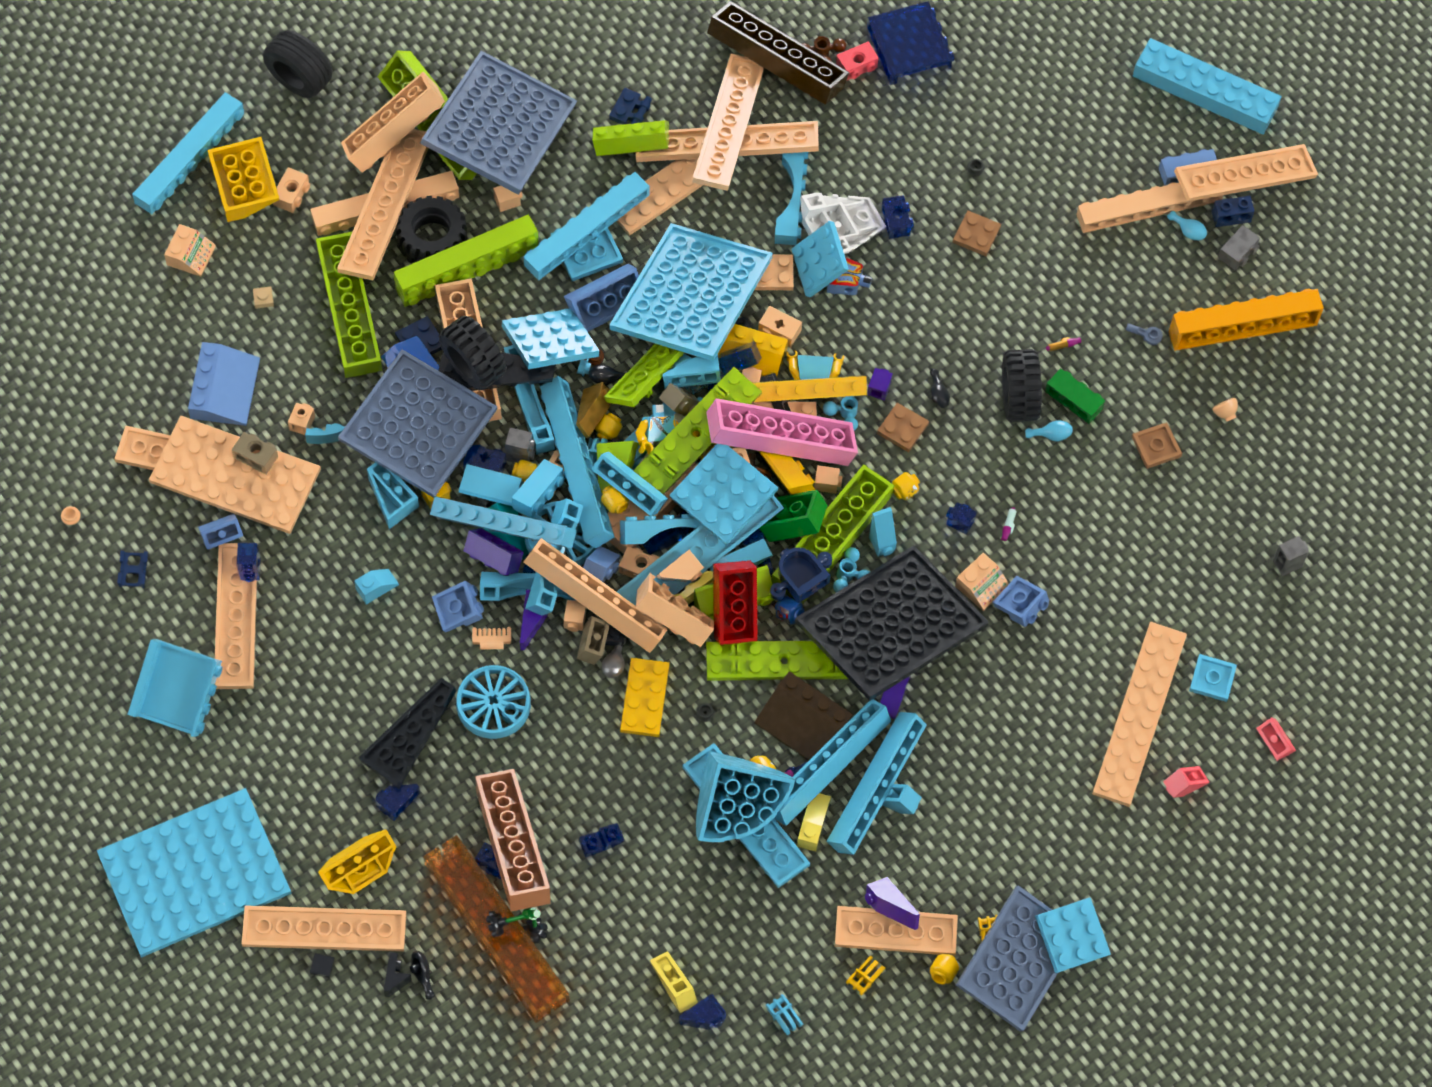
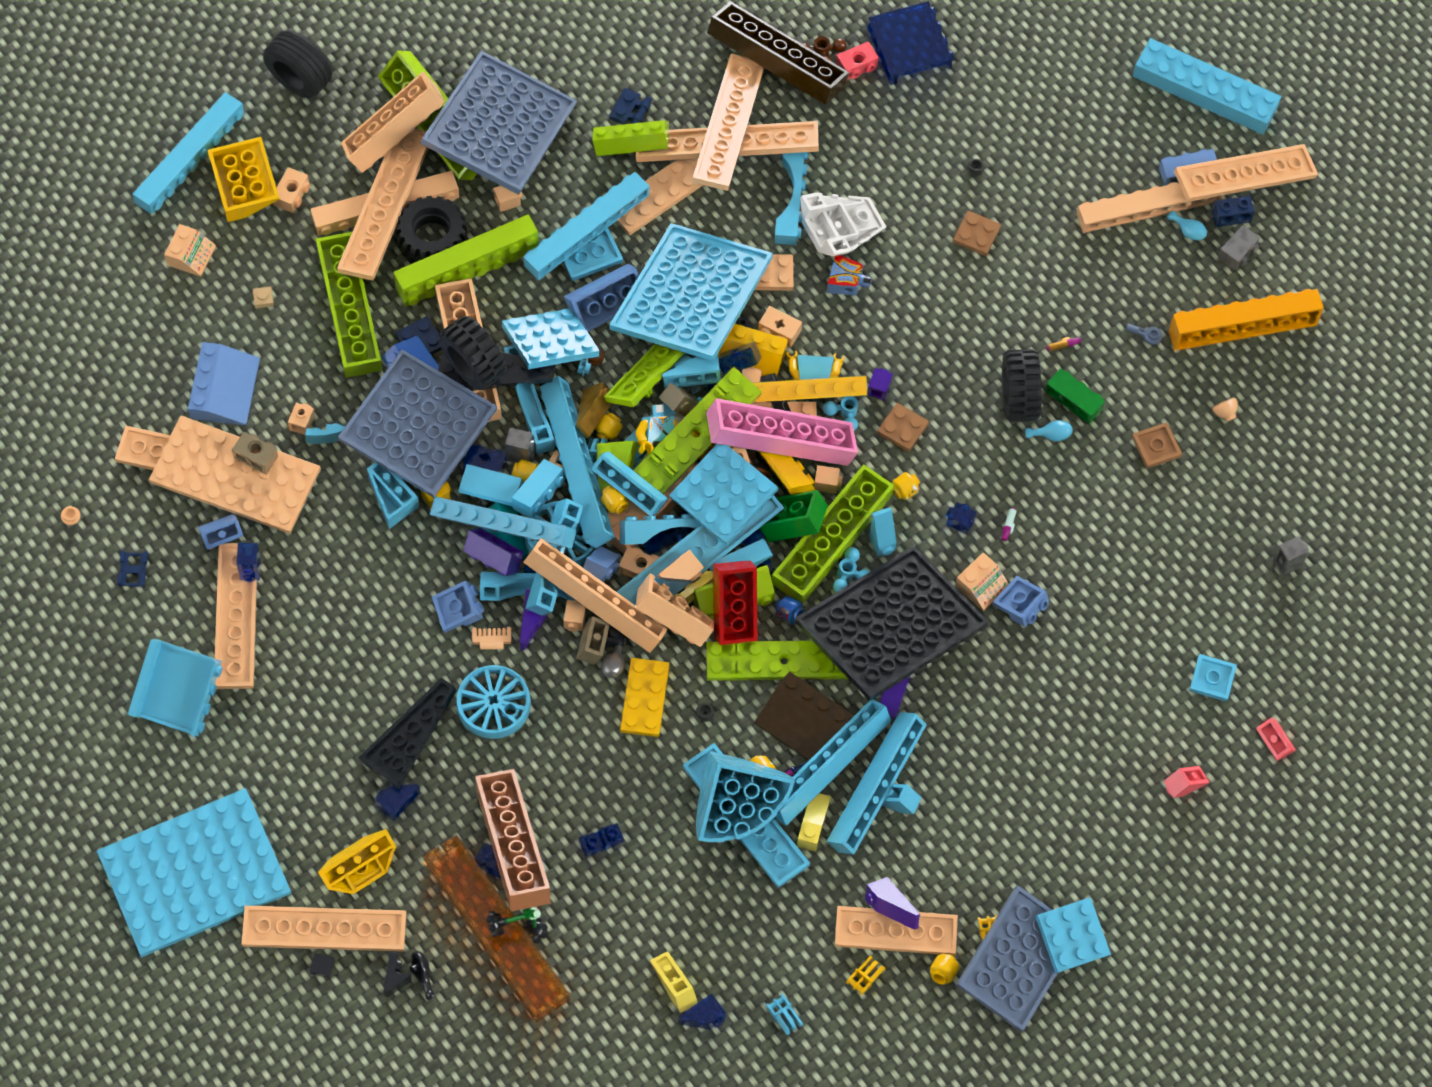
(375, 584): medium azure slope -> none
(604, 374): black piece -> none
(801, 573): dark blue piece -> none
(820, 259): medium azure plate -> none
(897, 226): clear blue brick -> none
(938, 391): black piece -> none
(1139, 714): light nougat plate -> none

